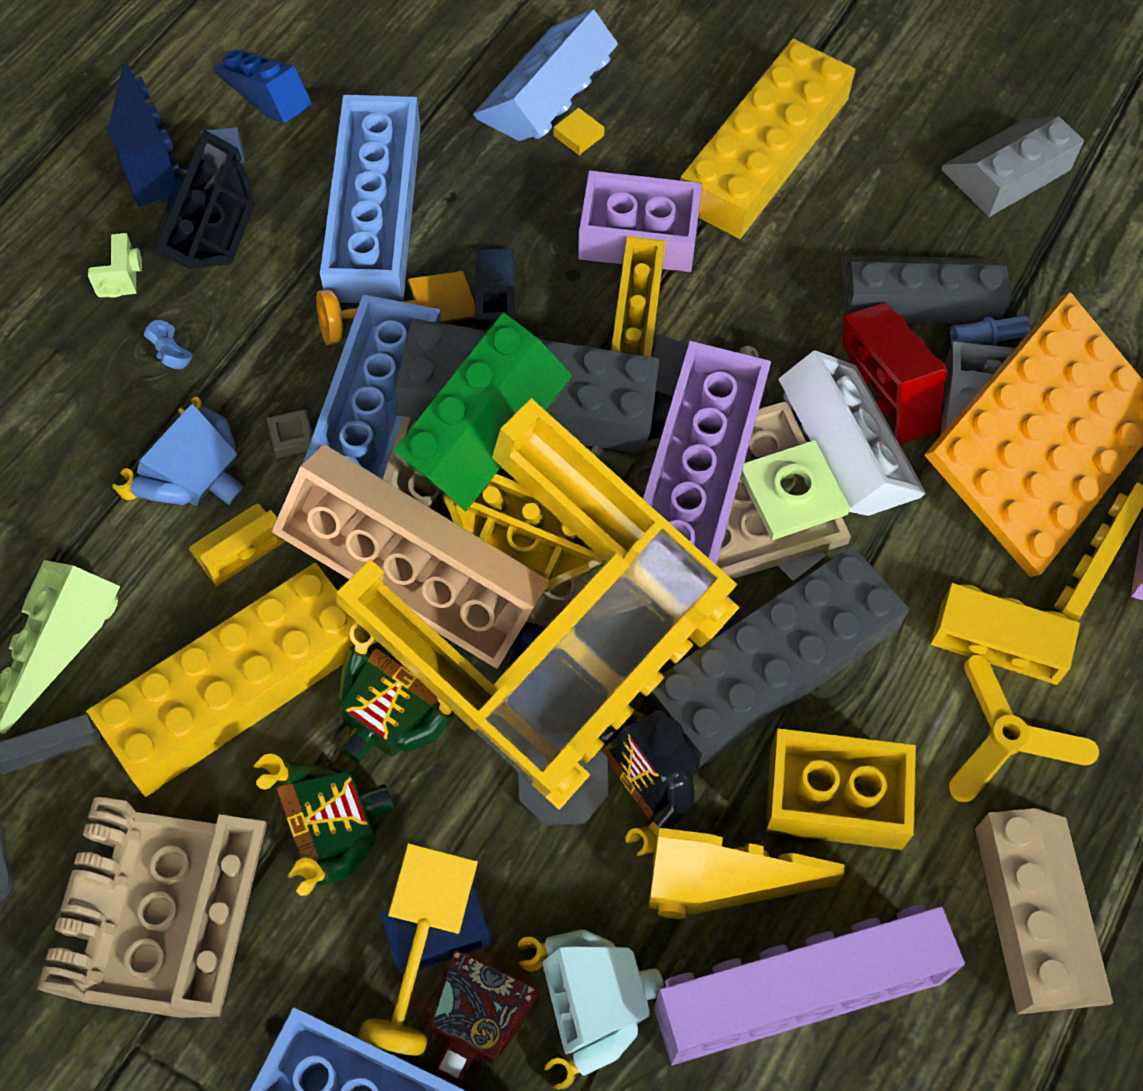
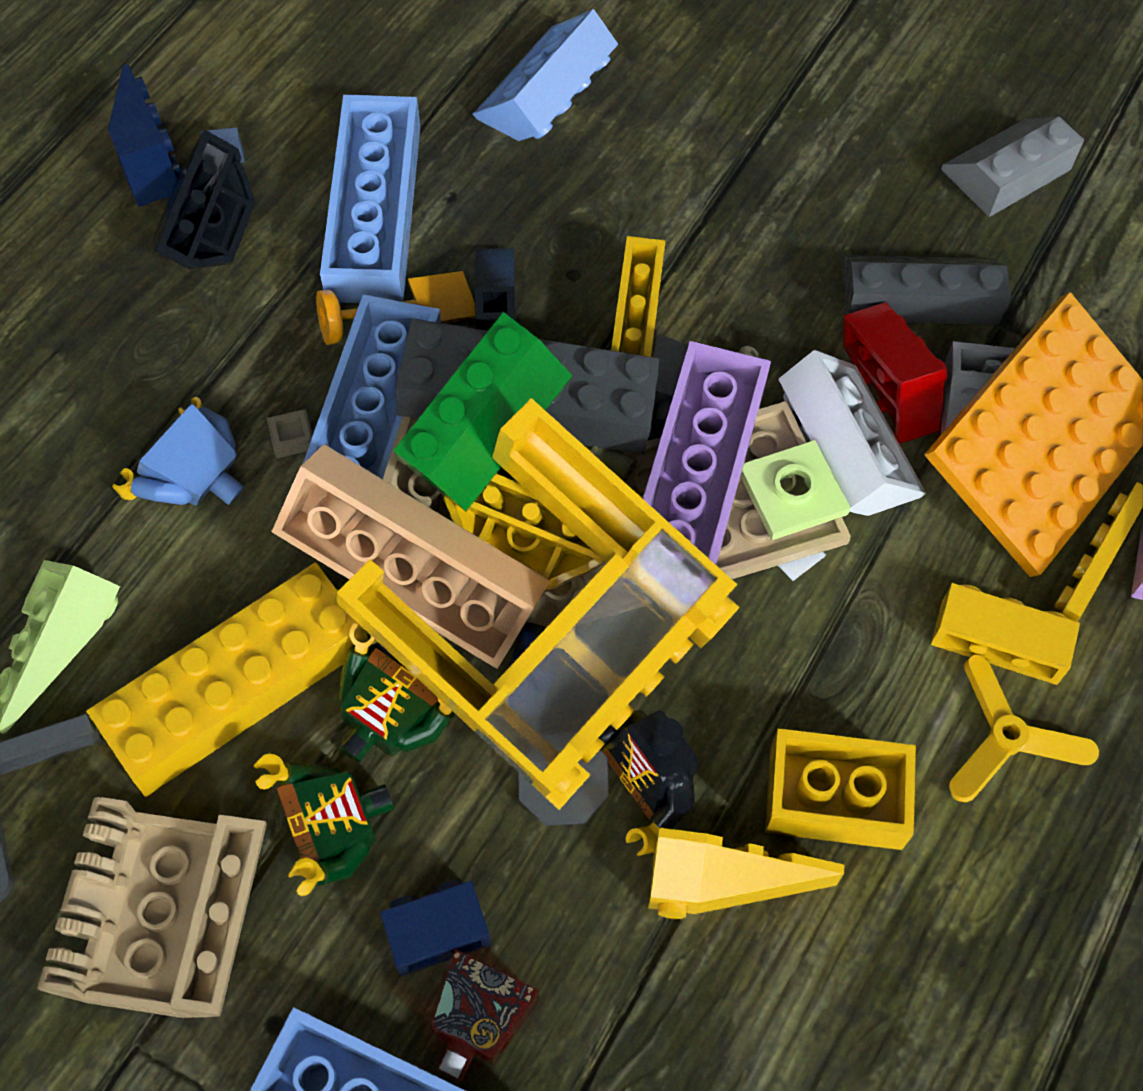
(121, 275): yellowish green bracket -> none
(169, 352): medium blue piece -> none
(236, 544): yellow panel -> none
(265, 83): blue slope -> none
(434, 894): yellow piece -> none
(578, 131): yellow tile -> none
(593, 995): light aqua torso -> none
(640, 208): lavender brick -> none
(768, 136): yellow brick -> none
(778, 654): dark grey brick -> none
(806, 983): lavender brick -> none
(990, 331): light blue axle -> none
(1041, 912): tan slope -> none

